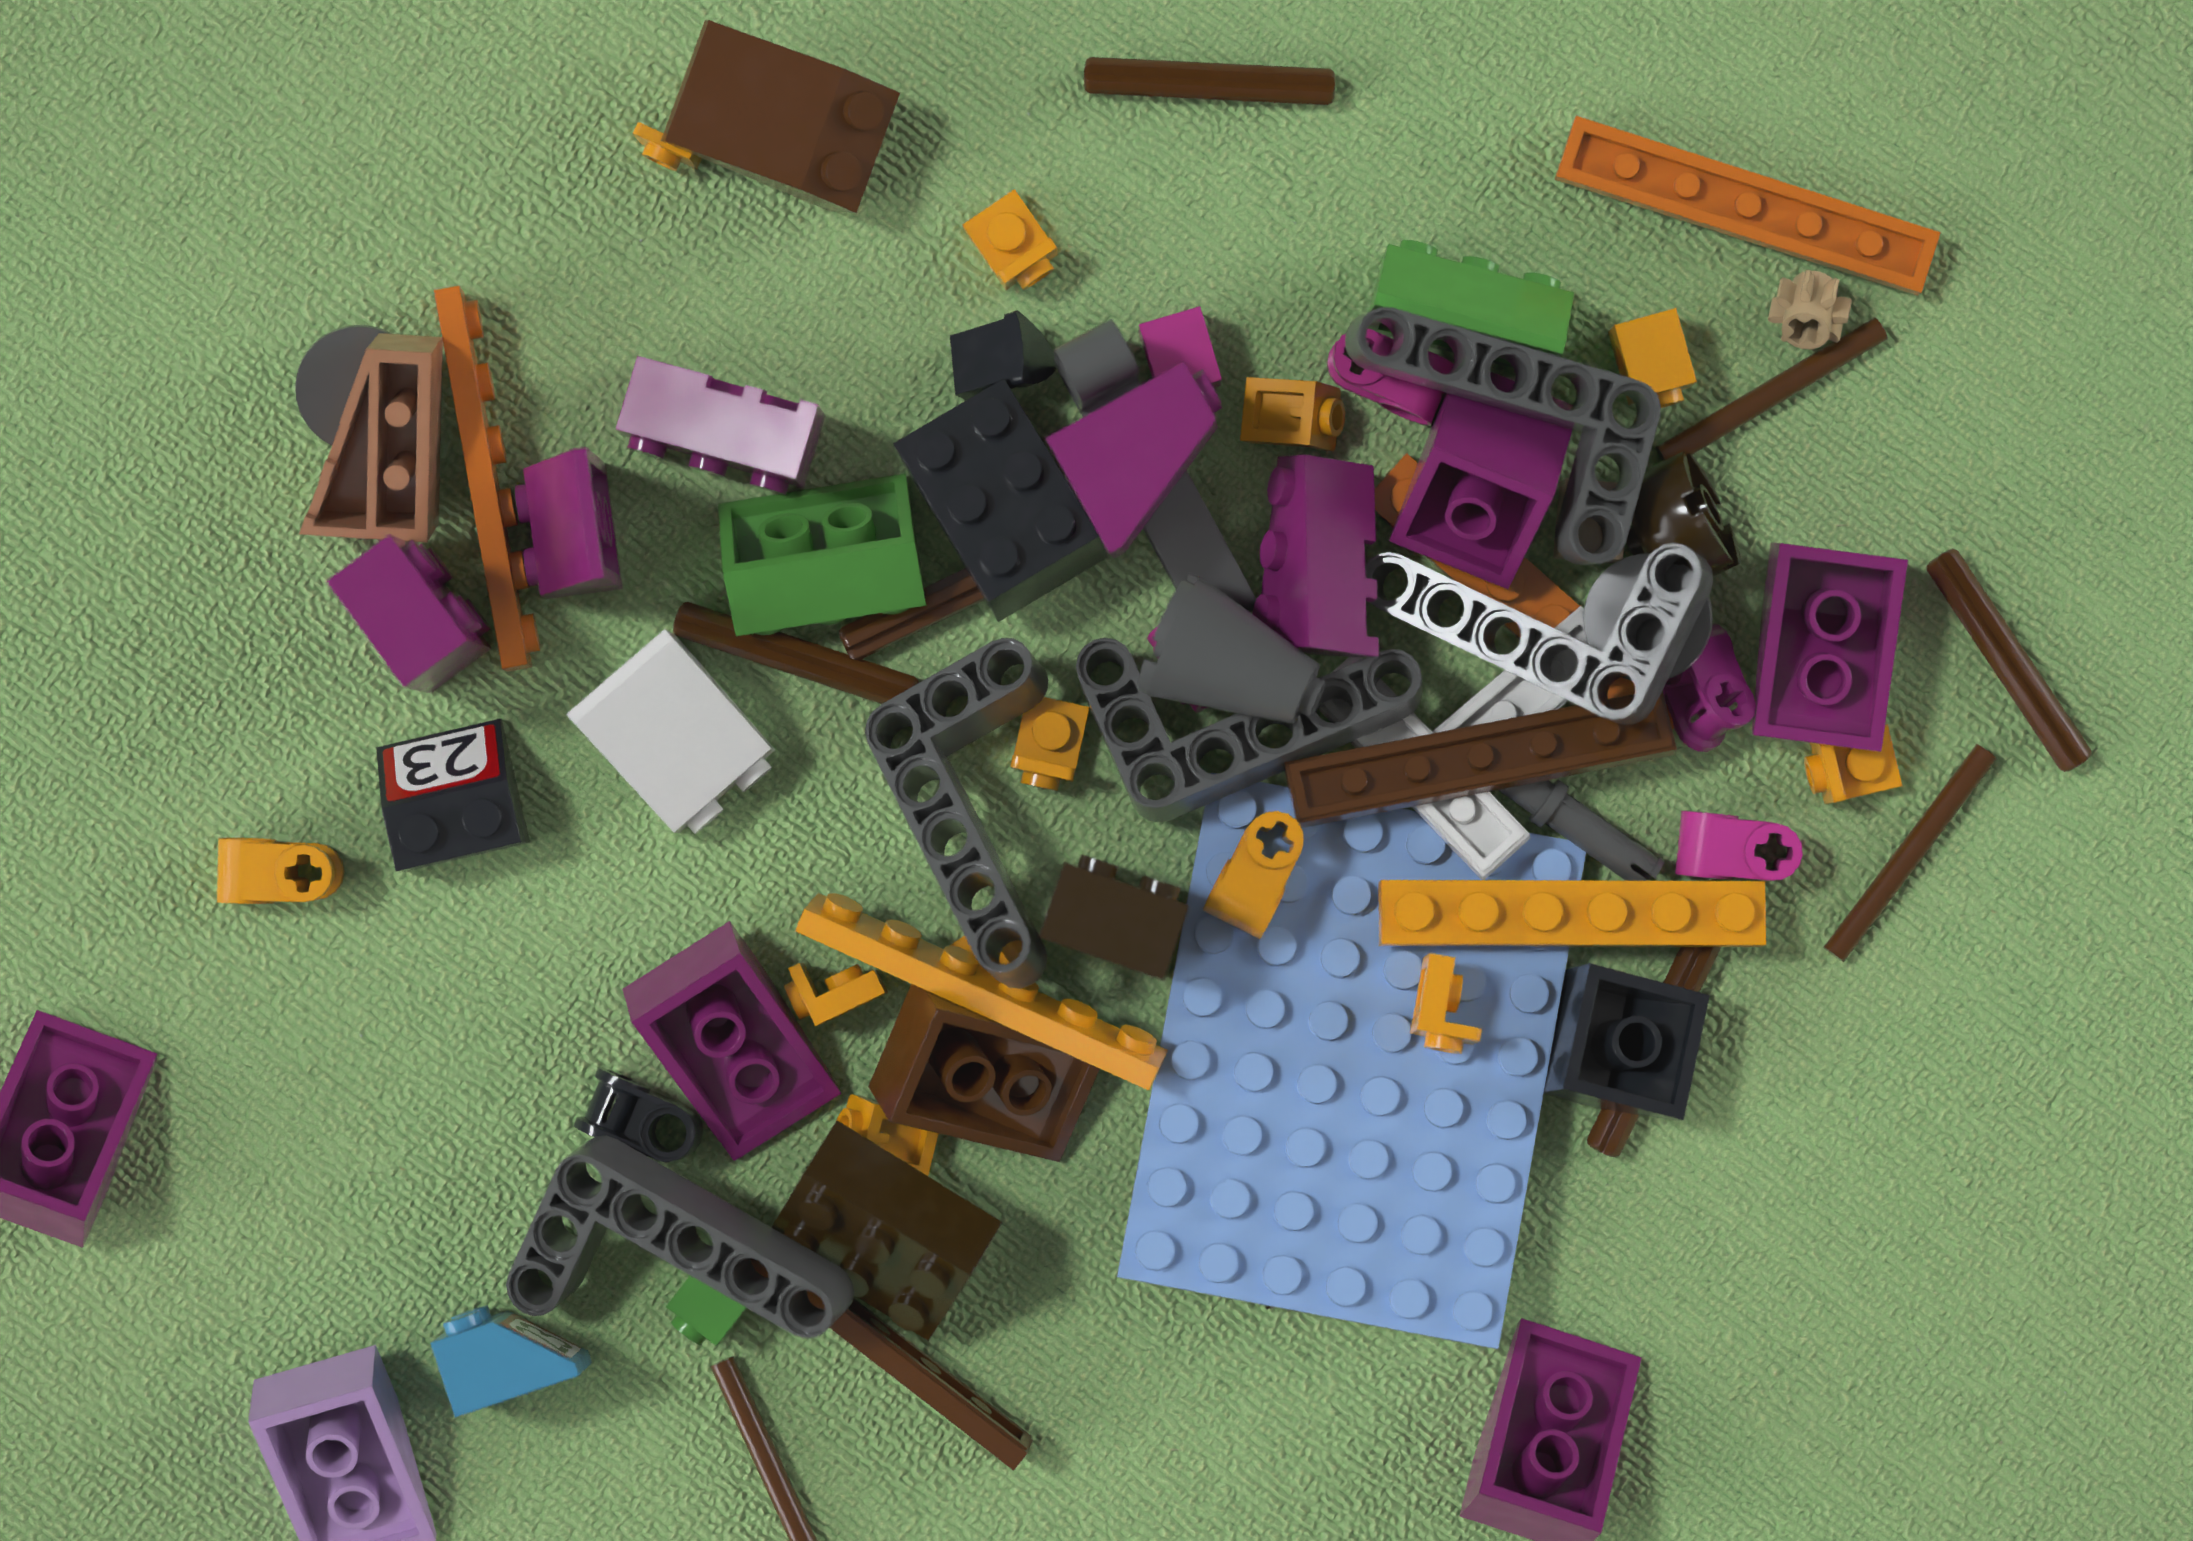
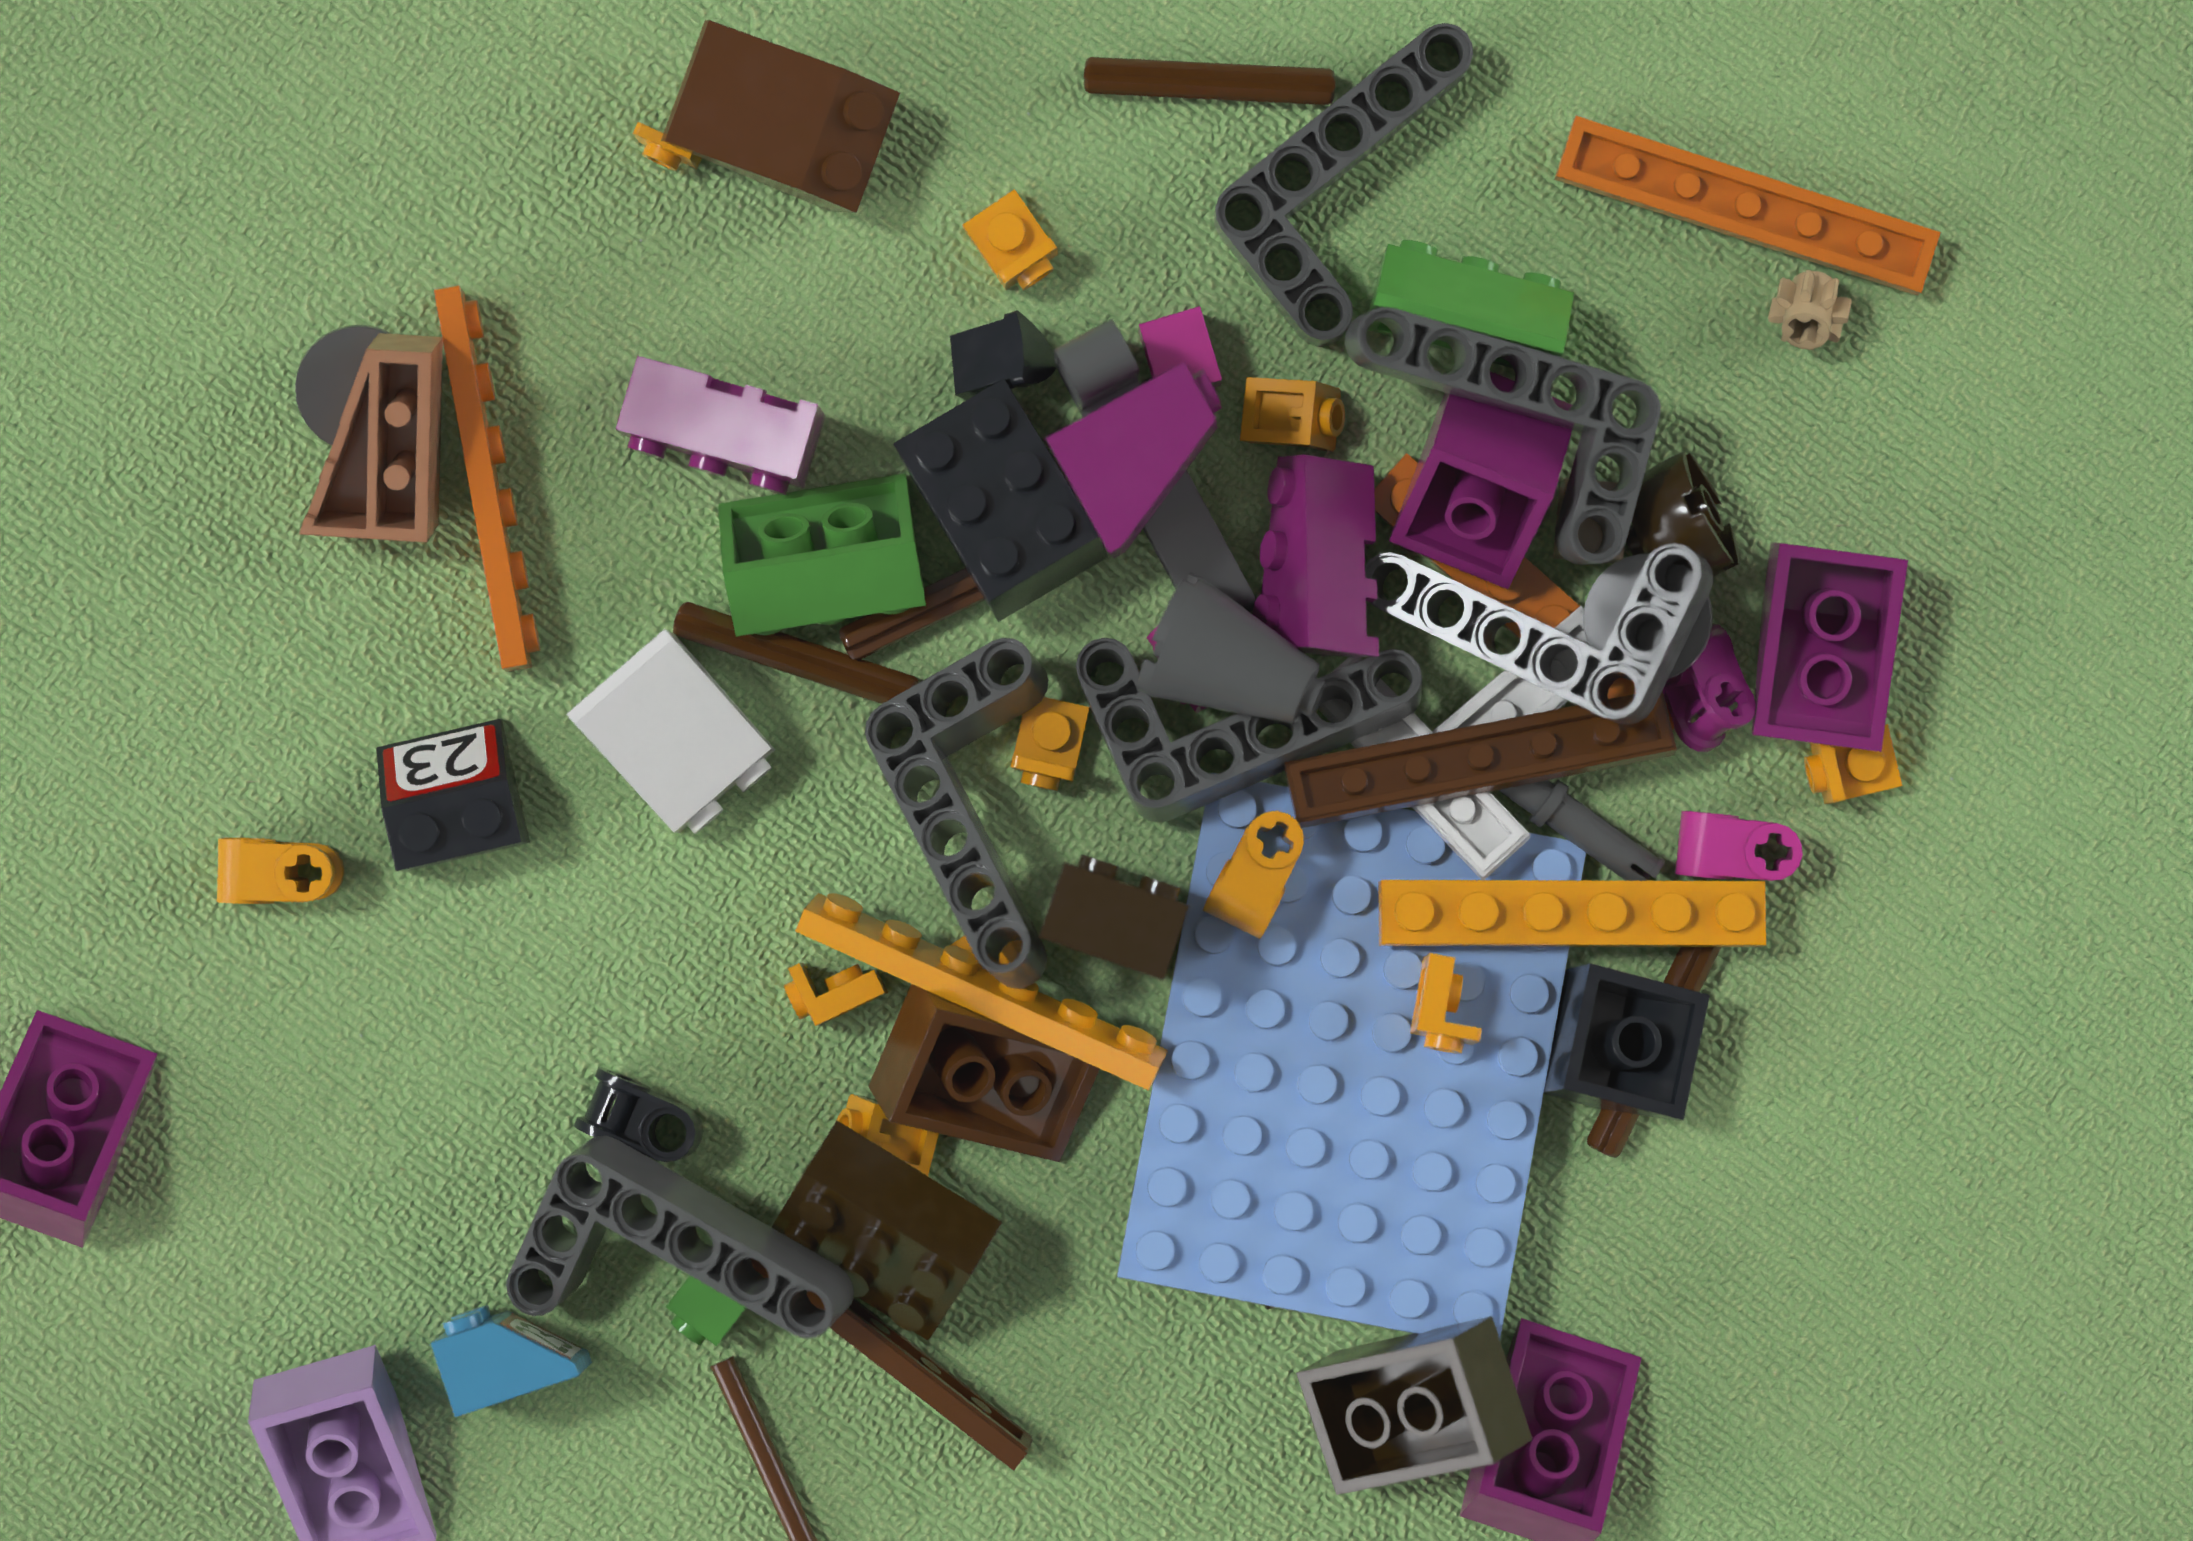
(410, 614): magenta brick -> none
(570, 525): magenta slope -> none
(729, 1041): magenta slope -> none
(1325, 167): none -> dark grey beam
(1393, 394): dark pink piece -> none
(1414, 1406): none -> dark brown brick
(1655, 354): light orange brick -> none
(1775, 390): reddish brown bar -> none
(1910, 853): reddish brown bar -> none
(2009, 660): reddish brown axle -> none

